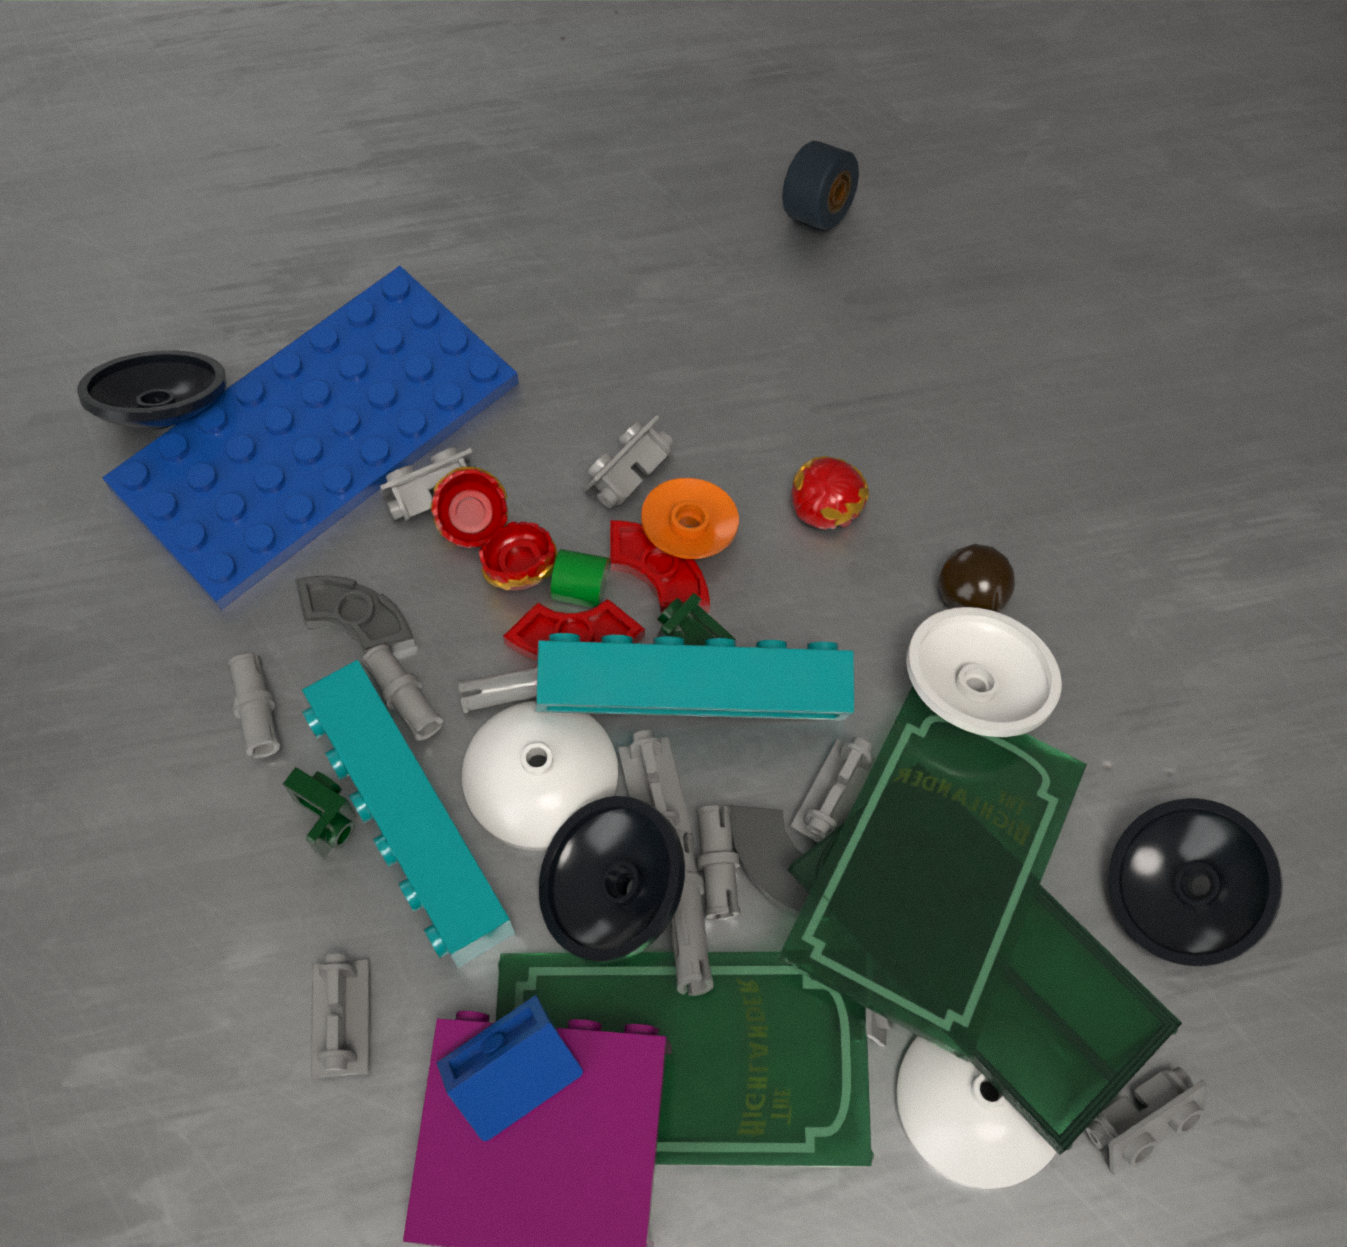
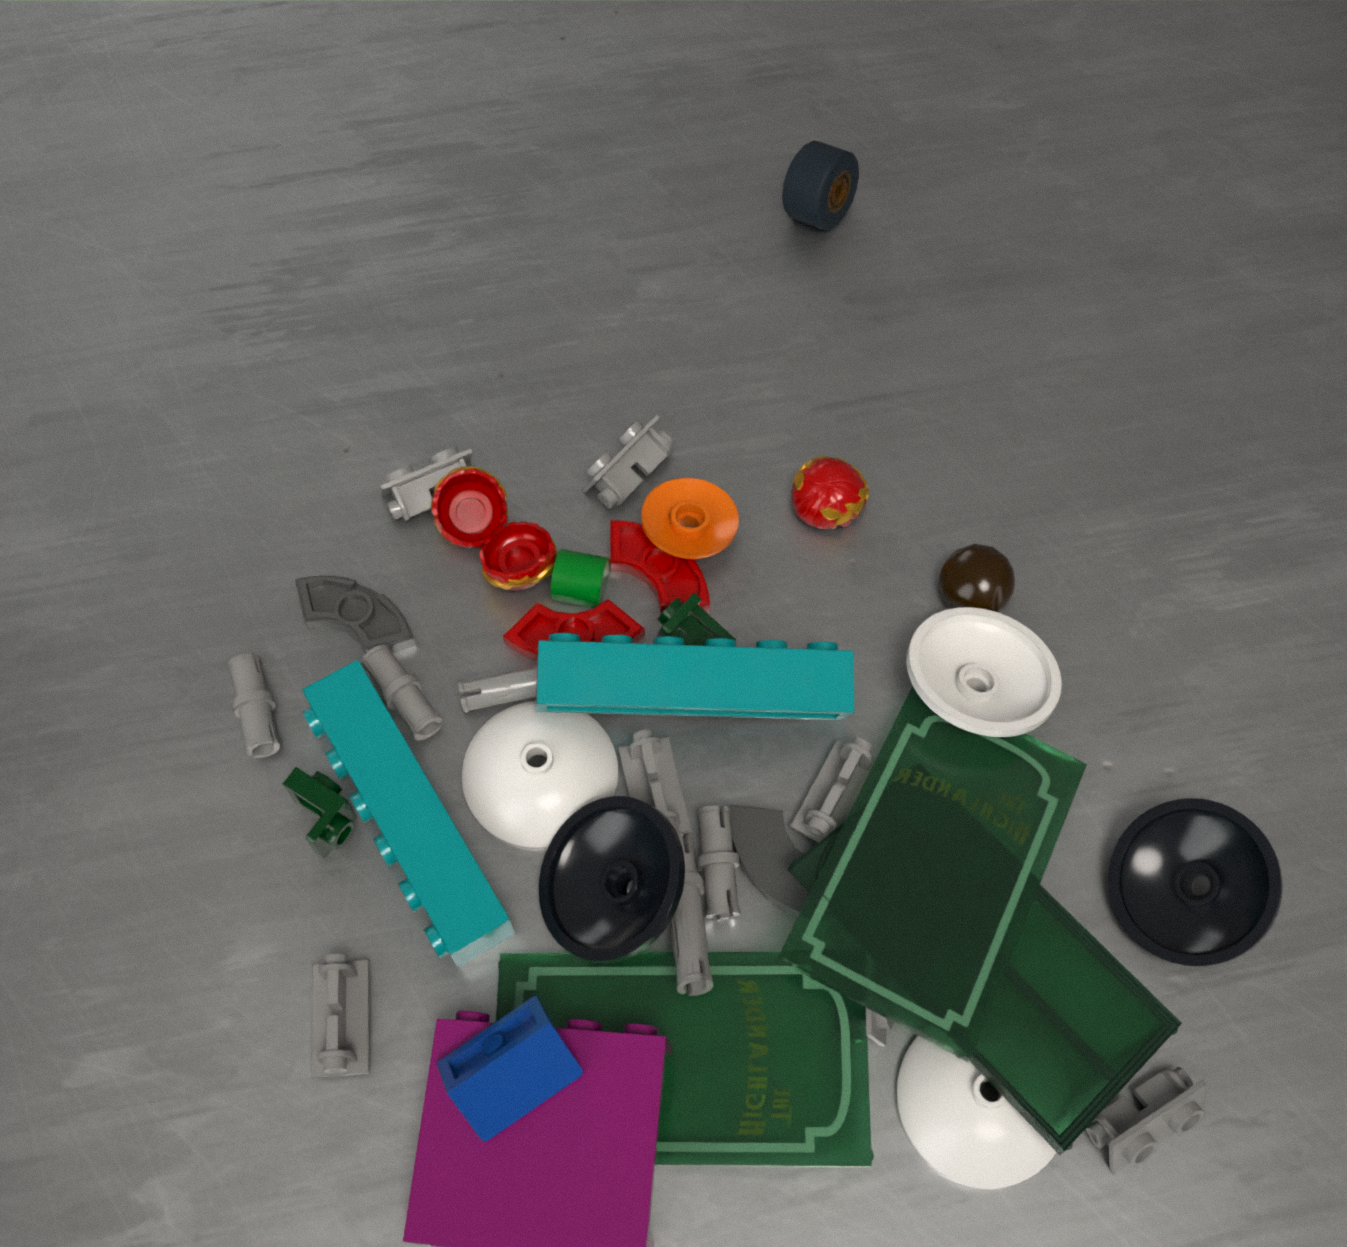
(152, 388): black dish -> none
(310, 435): blue plate -> none

